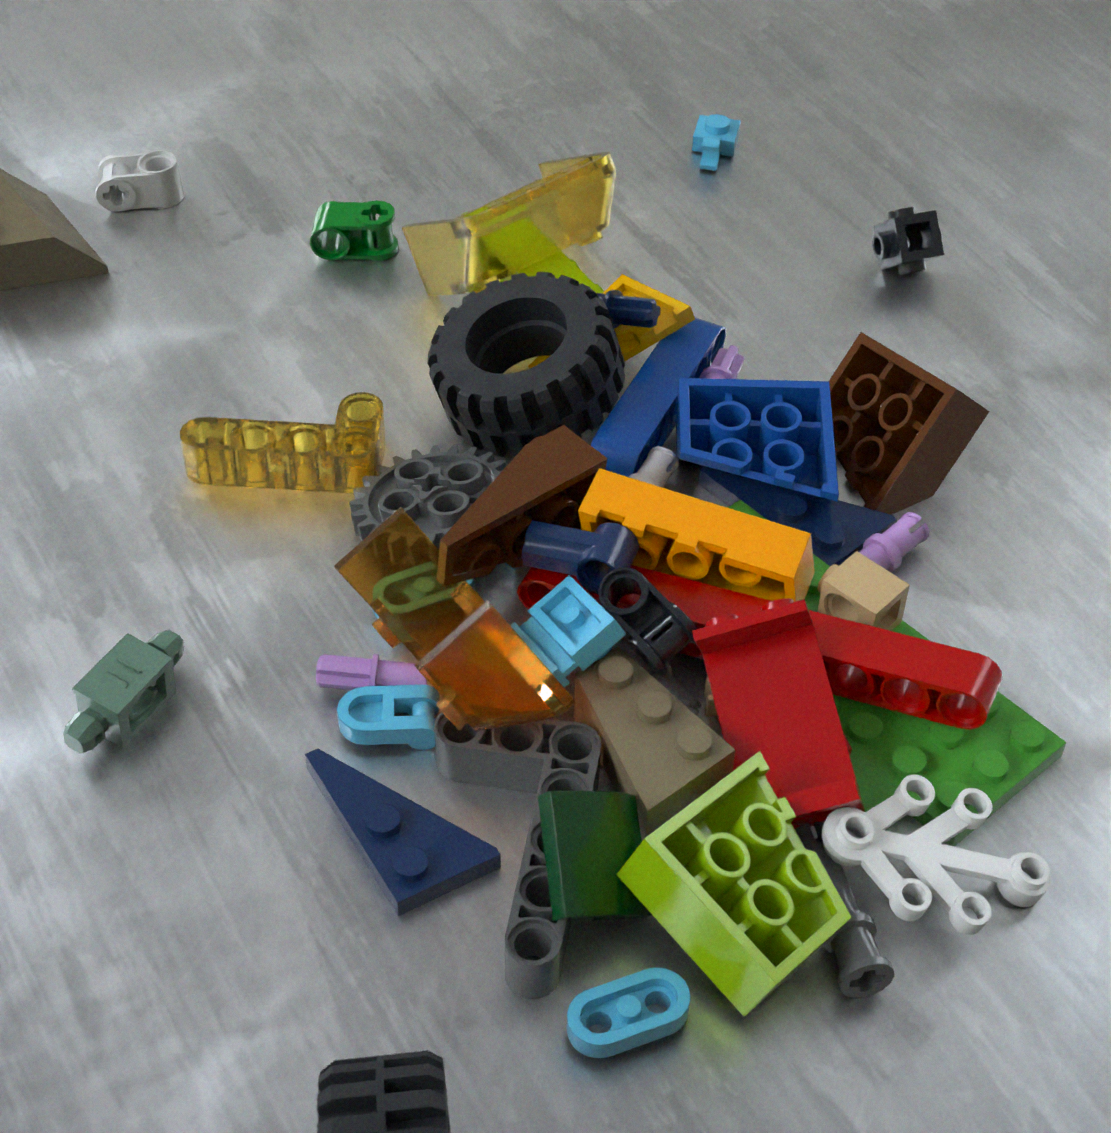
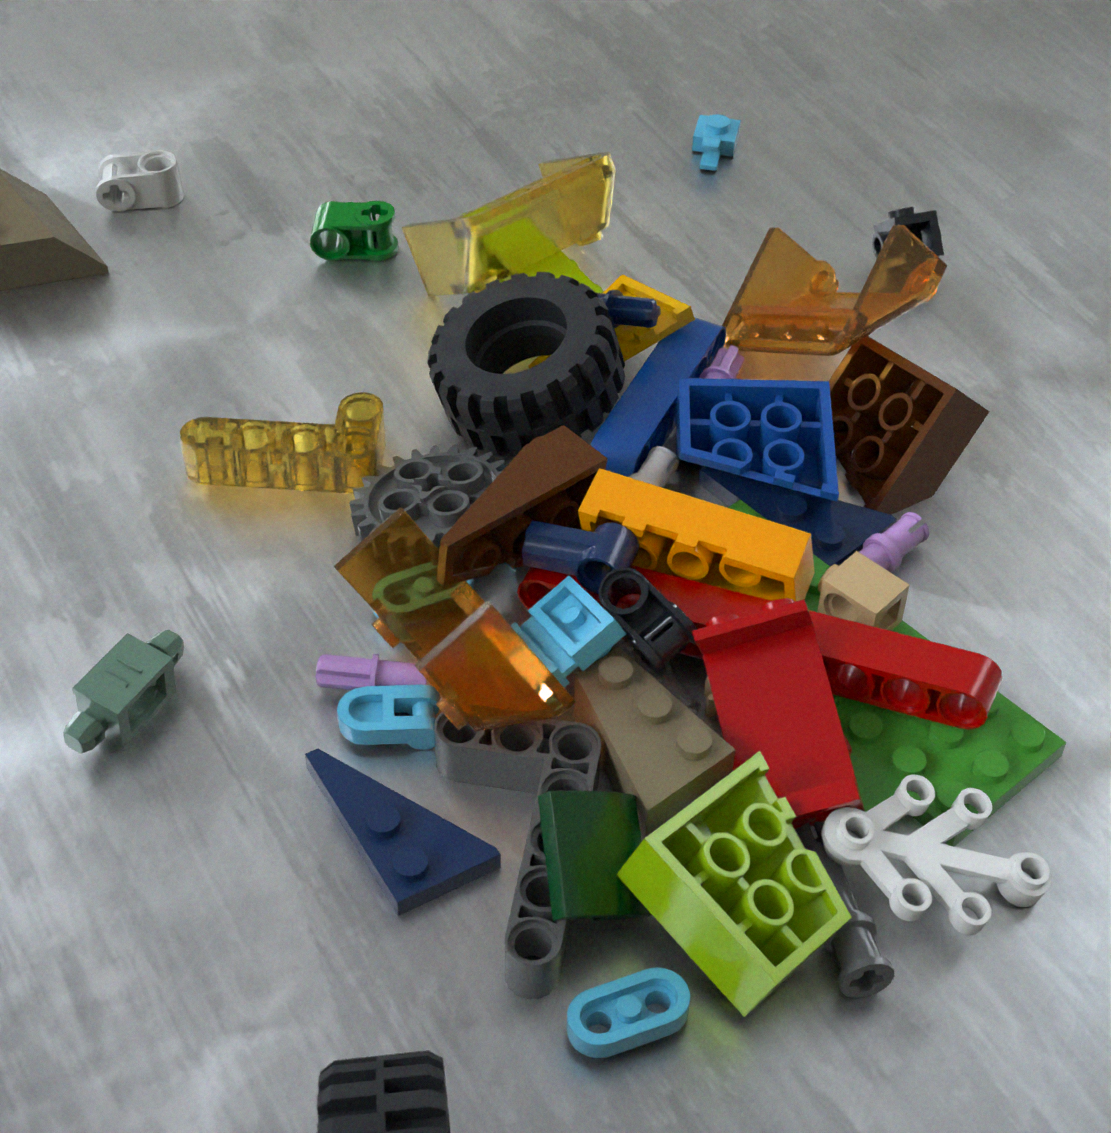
(793, 302): none -> clear orange windscreen

